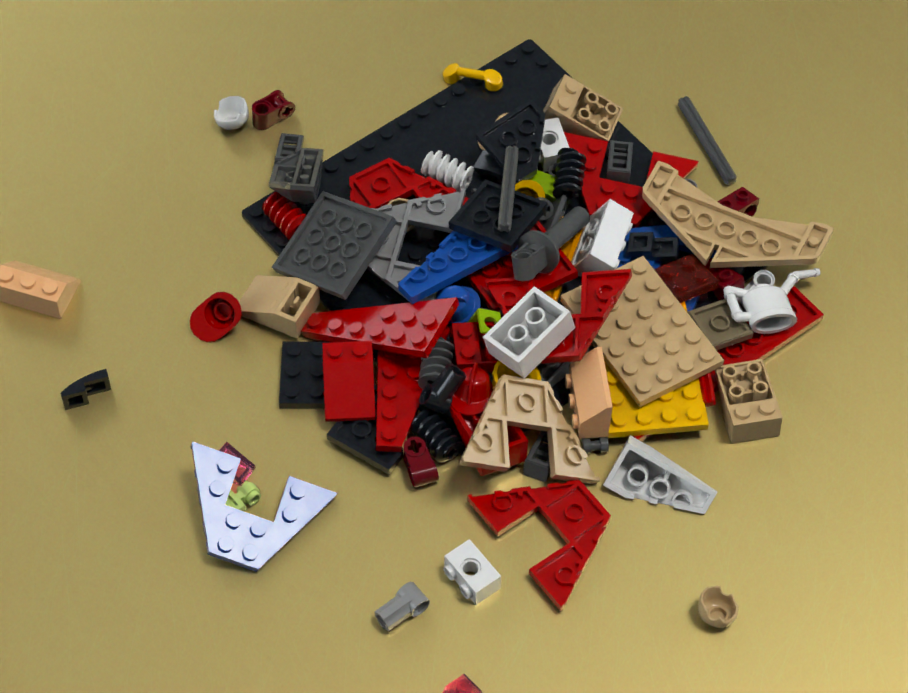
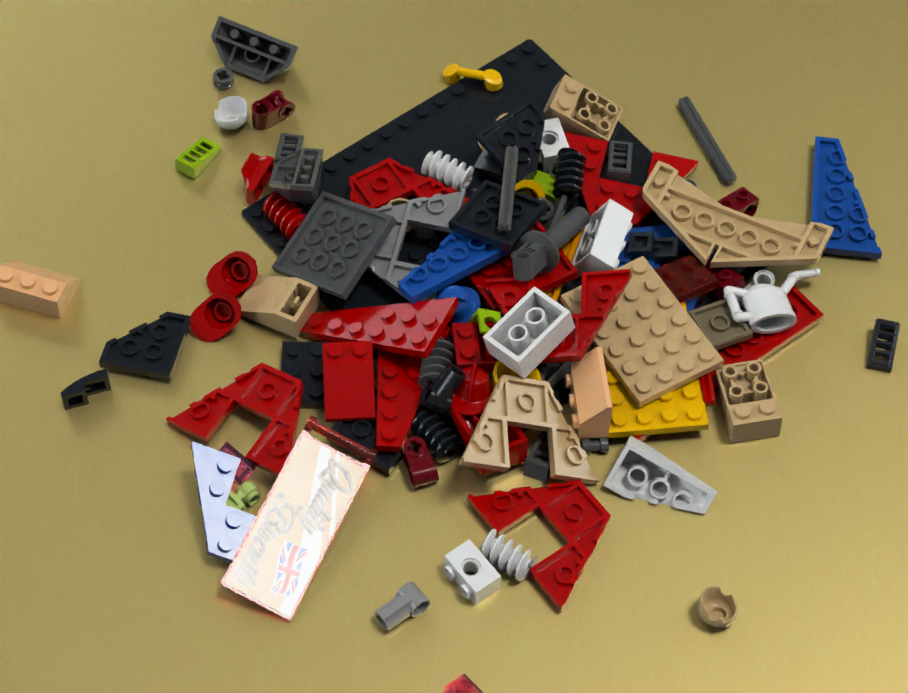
(149, 348): none -> black plate
(194, 169): none -> lime slope
(223, 84): none -> dark grey bush
(232, 273): none -> red piece
(251, 50): none -> dark grey wedge
(256, 176): none -> red slope
(262, 392): none -> red wing
(297, 521): none -> flag
(507, 557): none -> white piece
(839, 203): none -> blue wing
(888, 331): none -> black slope

